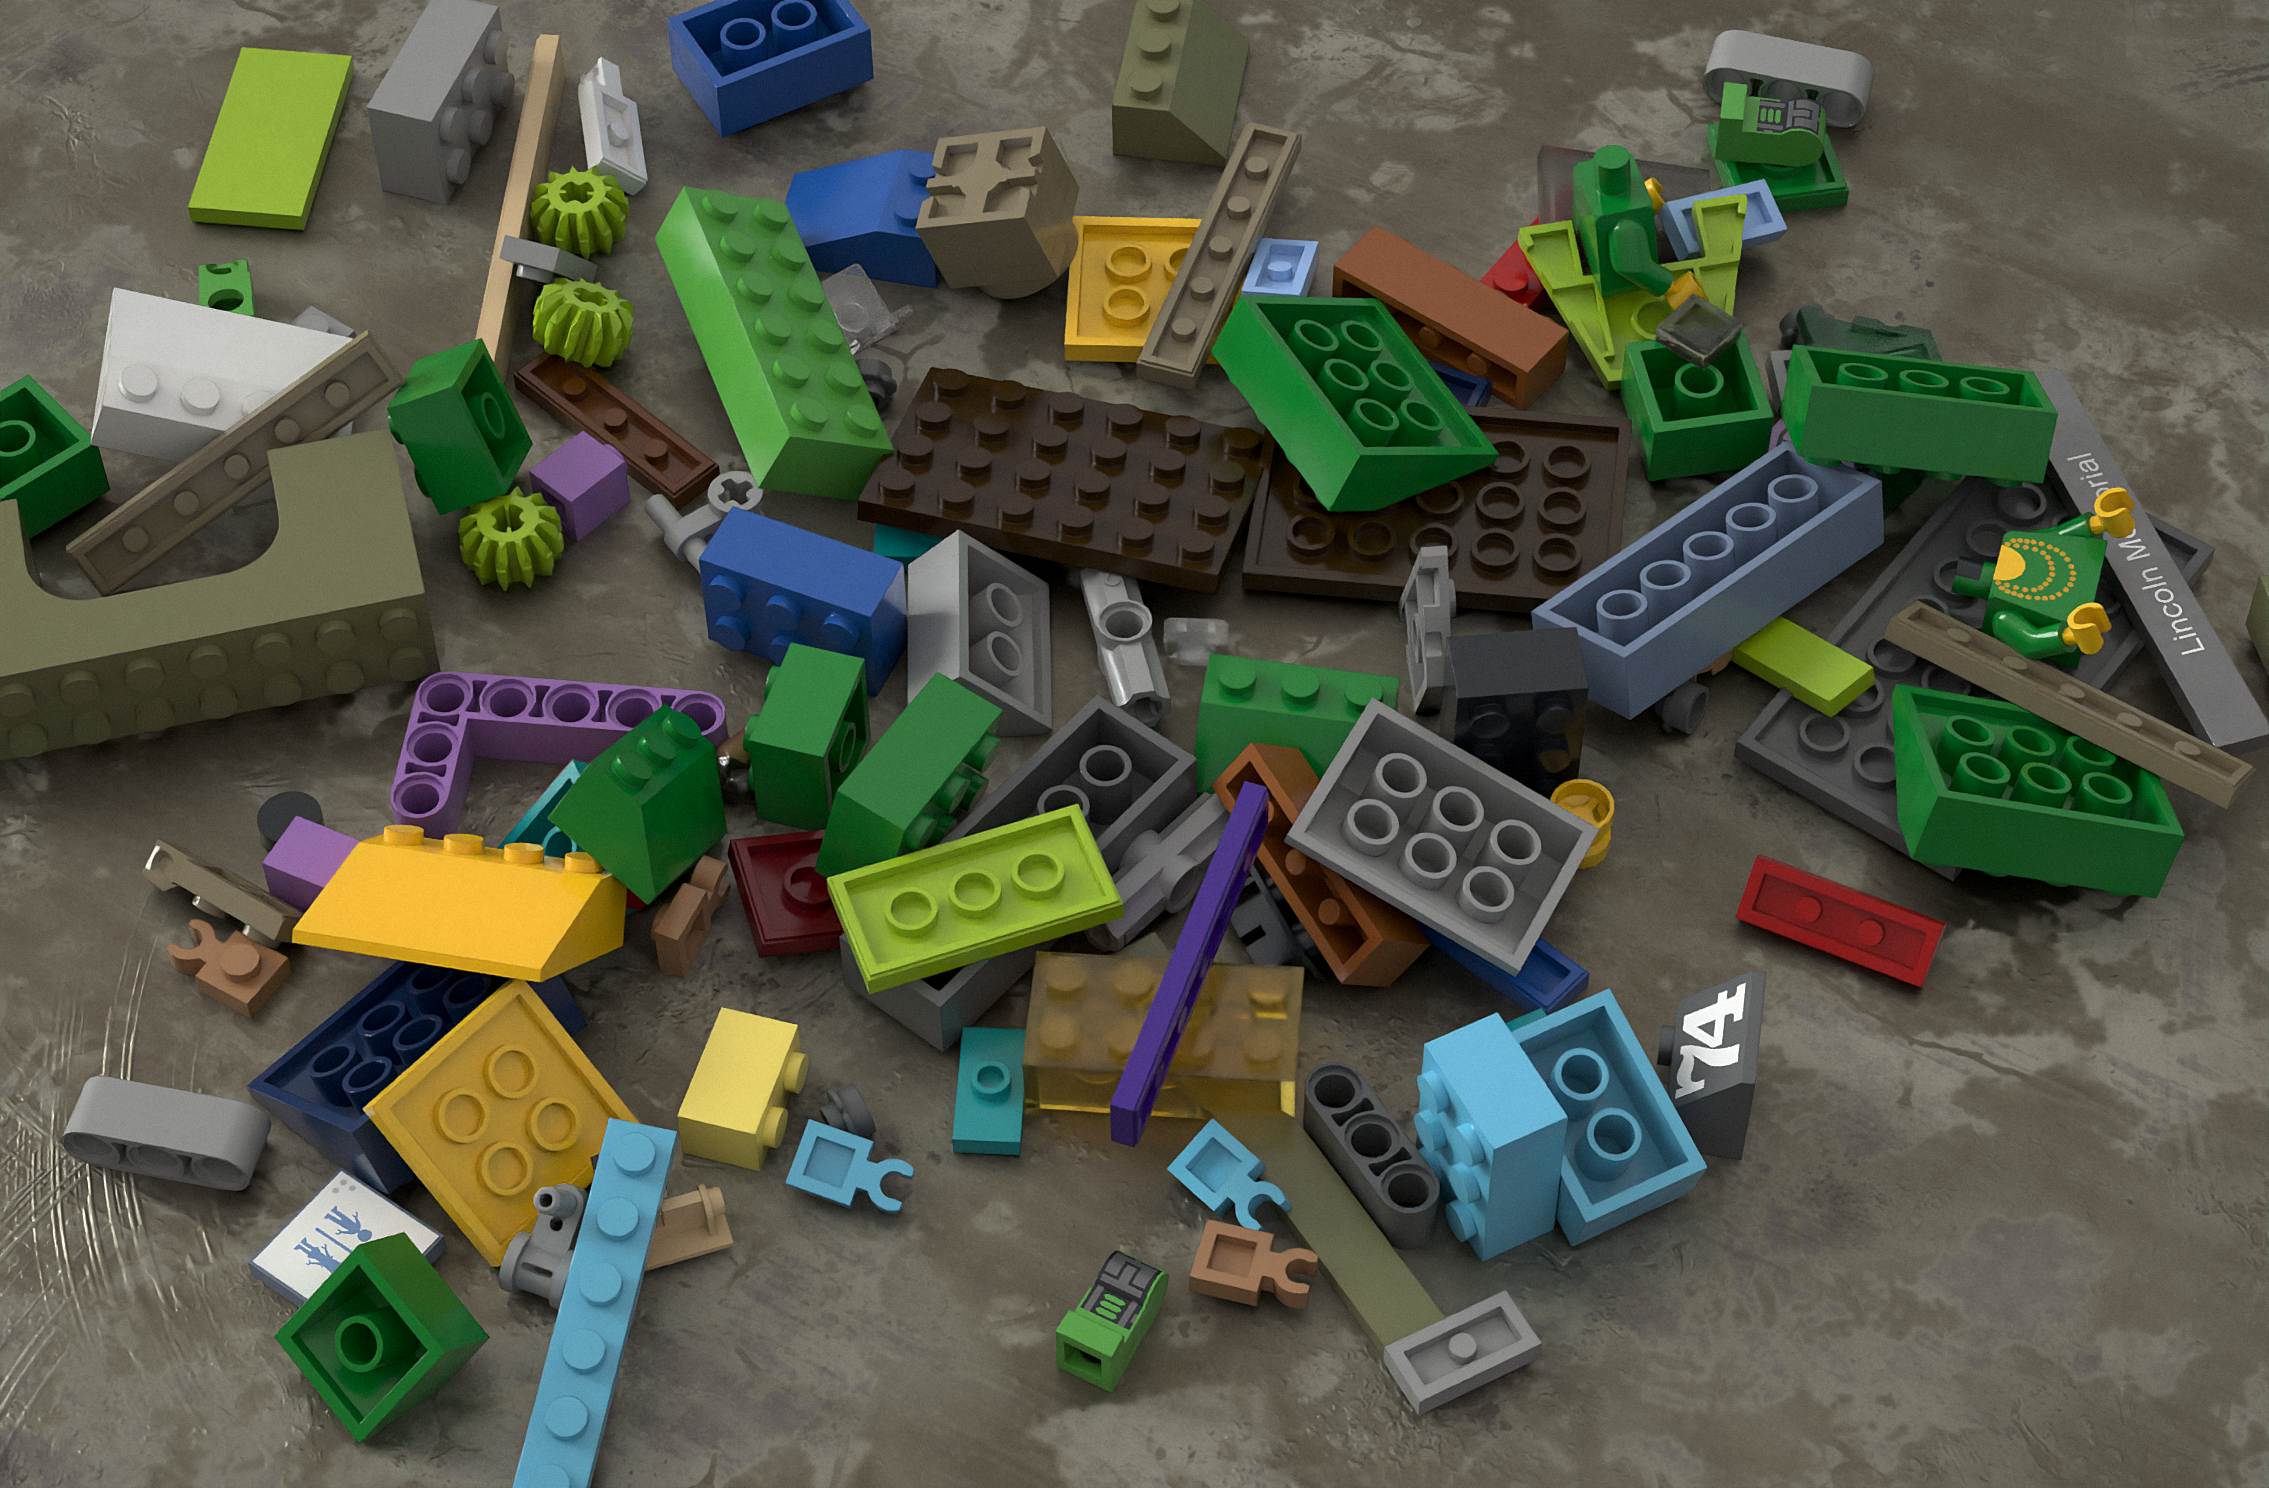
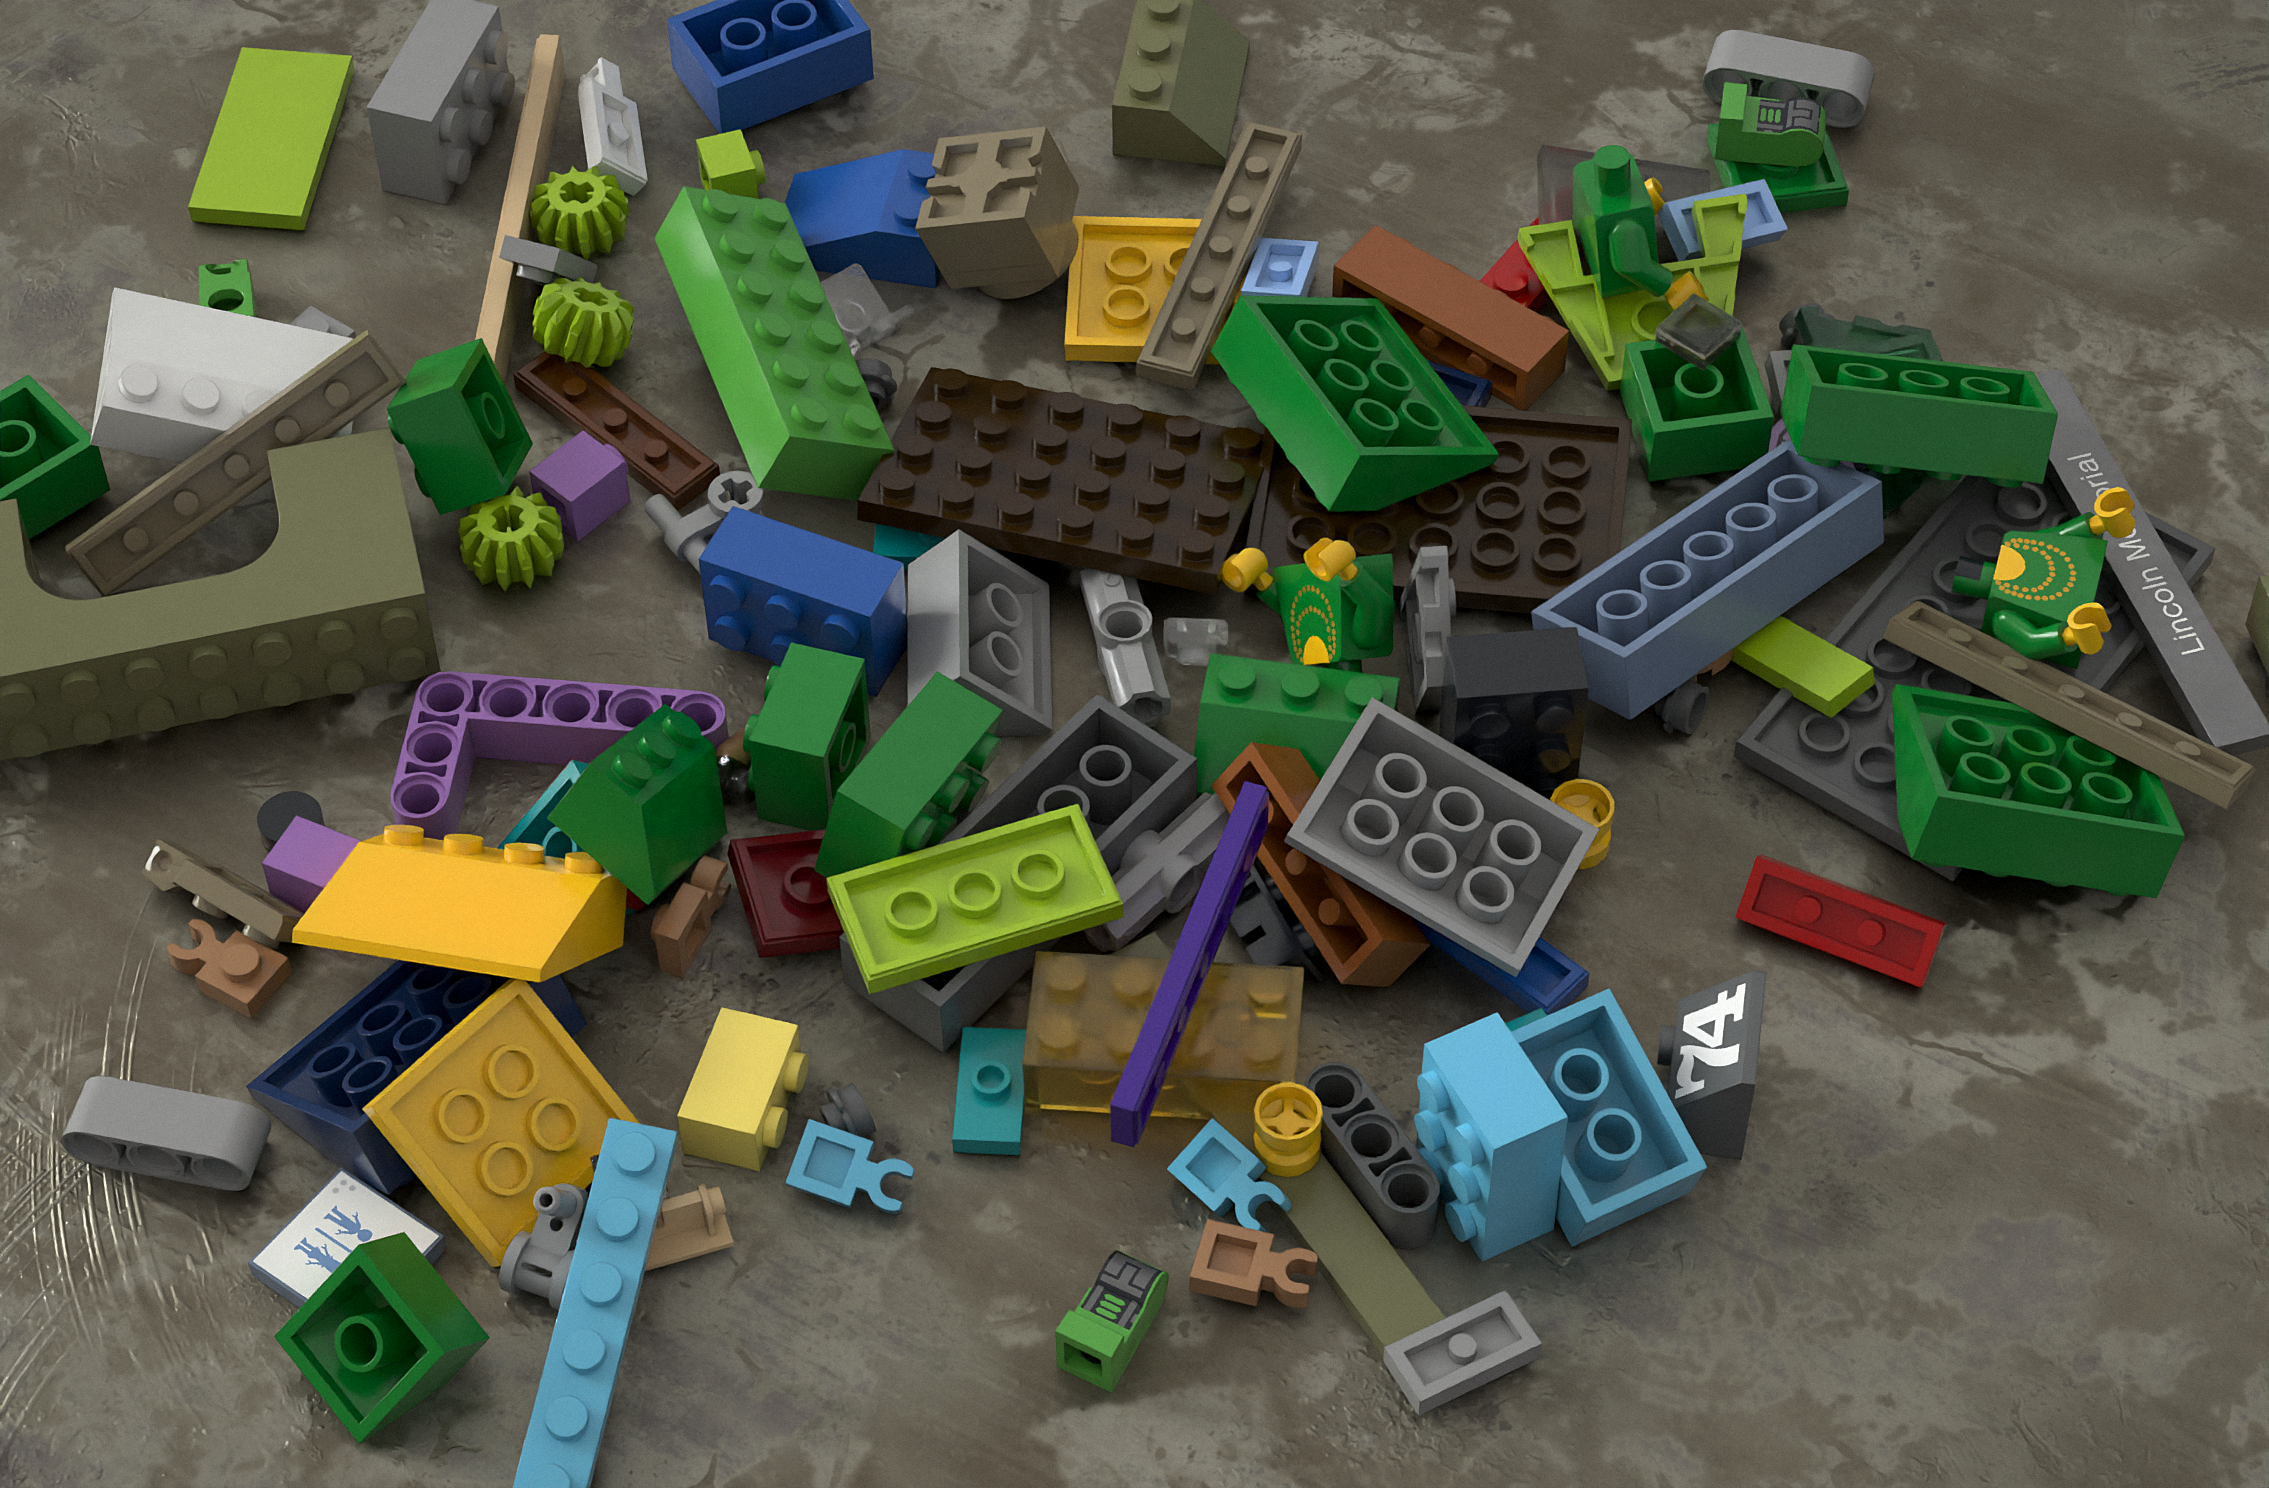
(729, 164): none -> lime plate
(1287, 1129): none -> yellow wheel
(1330, 607): none -> green torso

